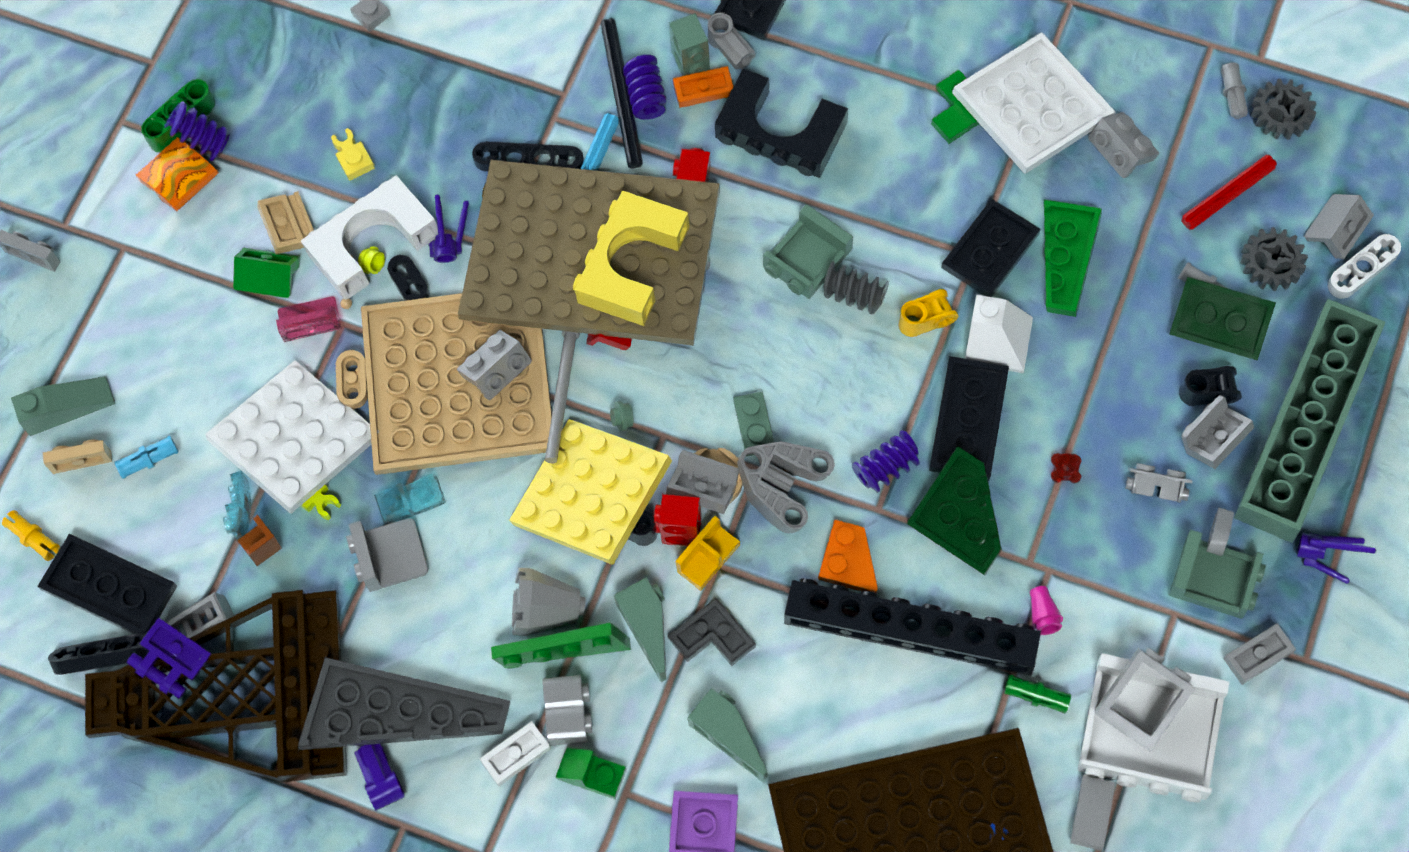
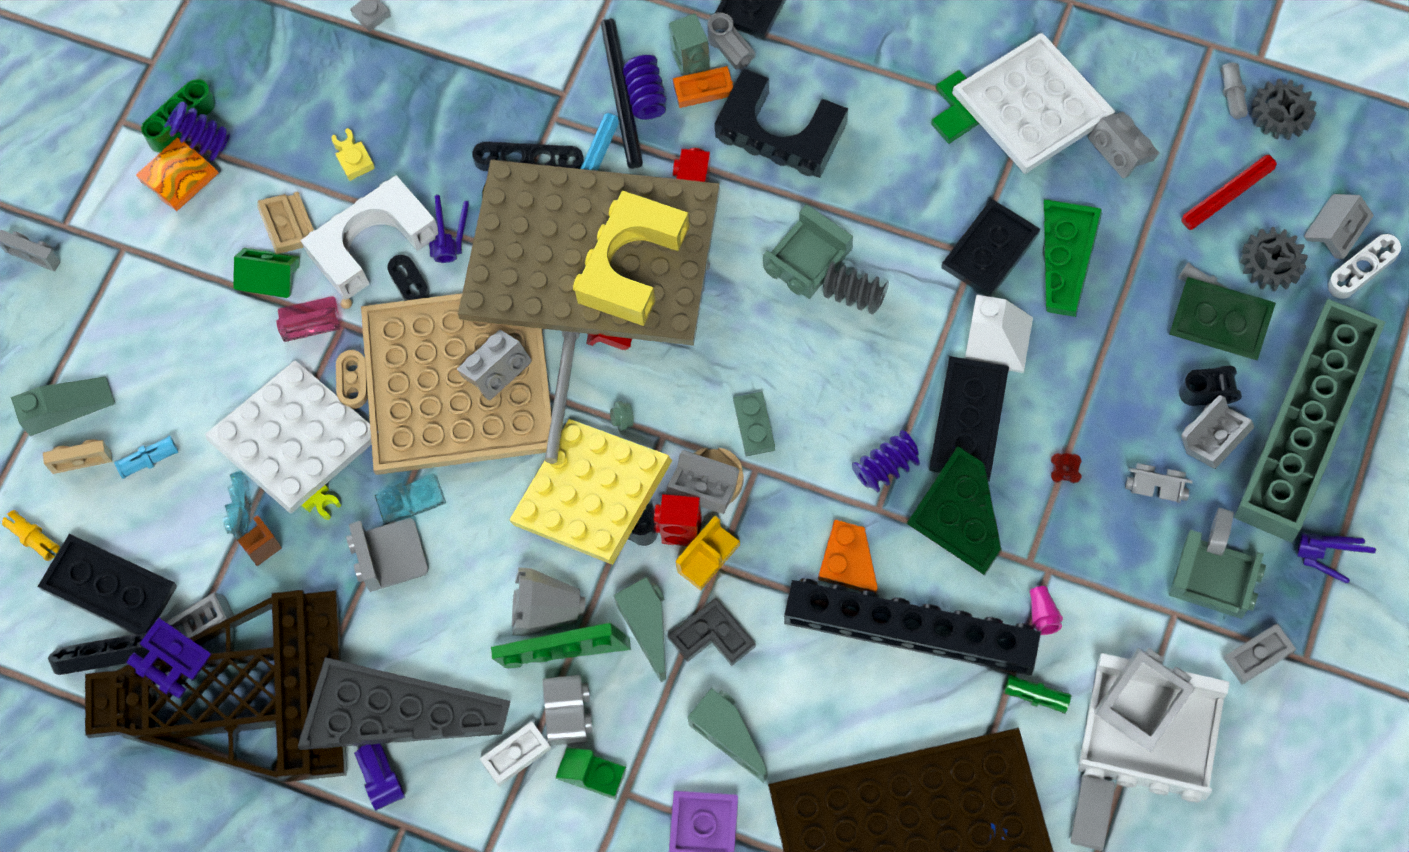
(371, 260): neon yellow plate -> none
(793, 460): light grey connector -> none
(931, 311): yellow piece -> none

